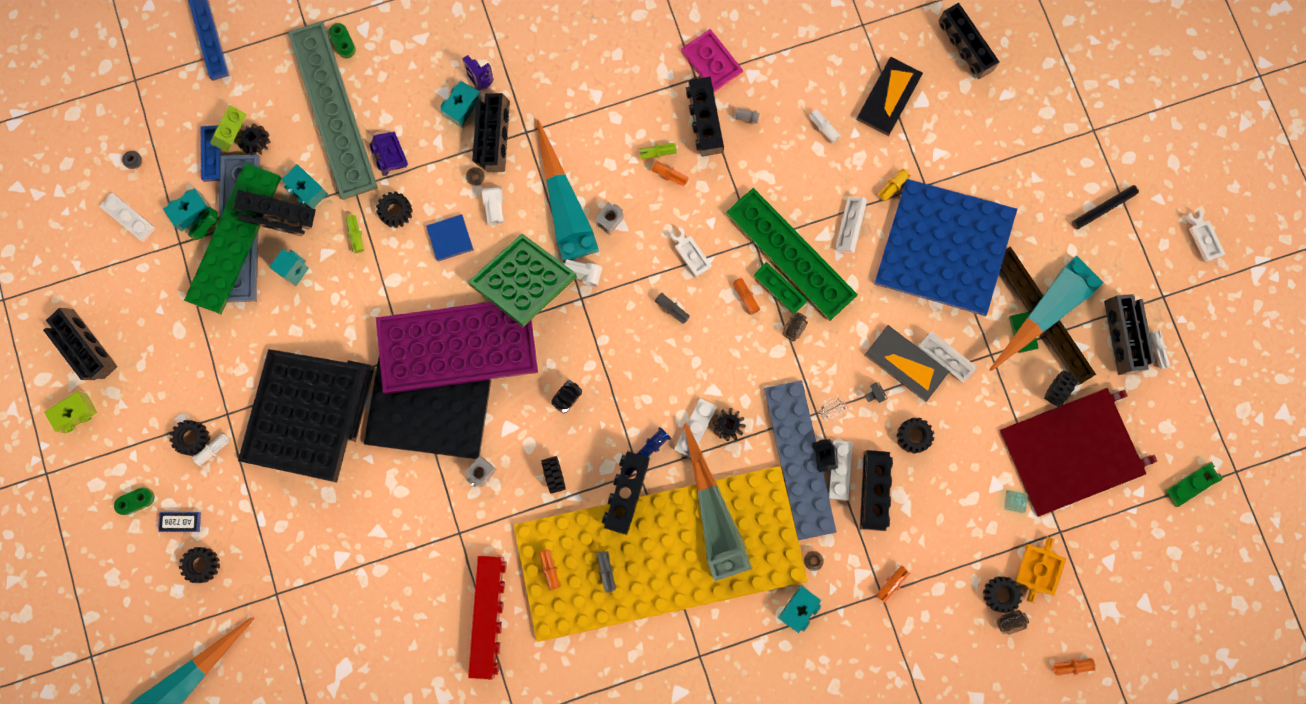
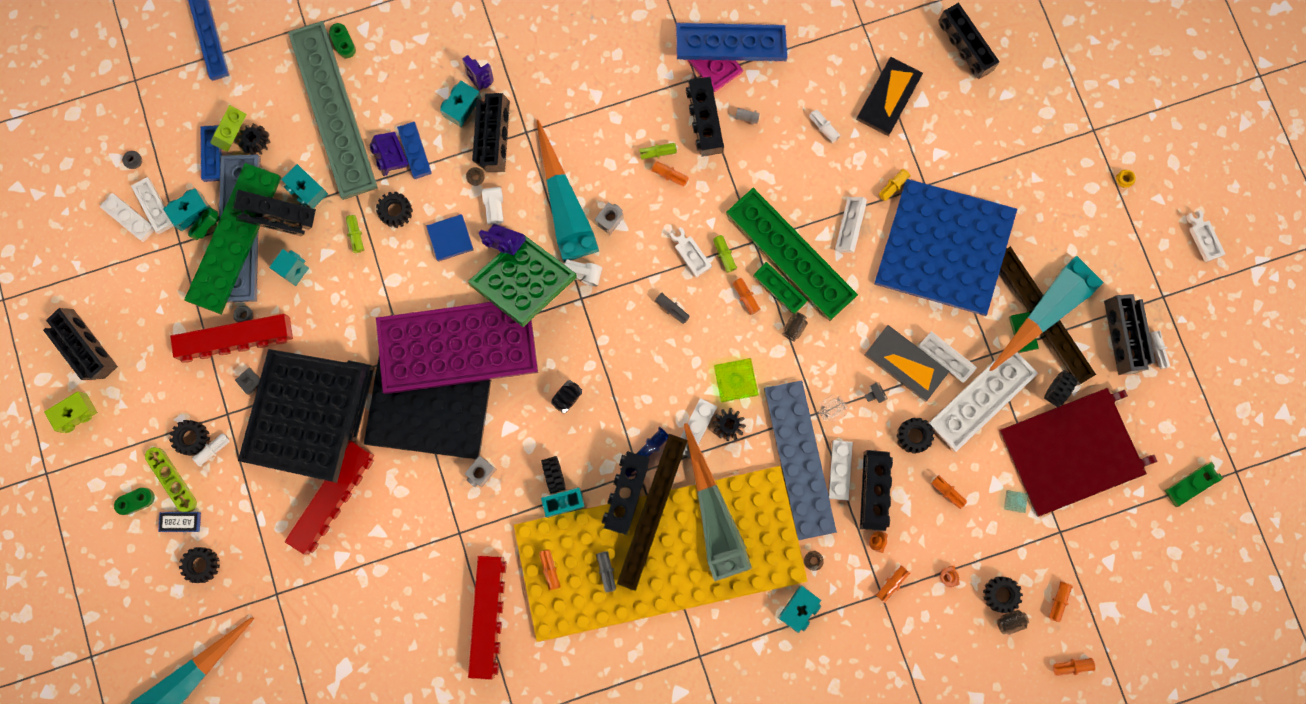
(152, 205): none -> white plate
(173, 477): none -> lime beam
(231, 337): none -> red brick
(239, 311): none -> dark grey plate
(248, 381): none -> dark grey tile
(328, 500): none -> red brick
(414, 150): none -> blue plate
(502, 239): none -> dark purple bracket
(563, 502): none -> teal brick
(652, 512): none -> dark brown plate
(724, 253): none -> lime axle
(731, 42): none -> blue plate
(736, 380): none -> clear neon green plate
(825, 455): black bracket -> none
(878, 541): none -> orange plate
(949, 492): none -> orange axle
(950, 576): none -> orange plate
(981, 401): none -> white plate
(1040, 570): light orange plate -> none
(1060, 601): none -> orange axle
(1105, 207): black axle -> none
(1130, 177): none -> yellow plate

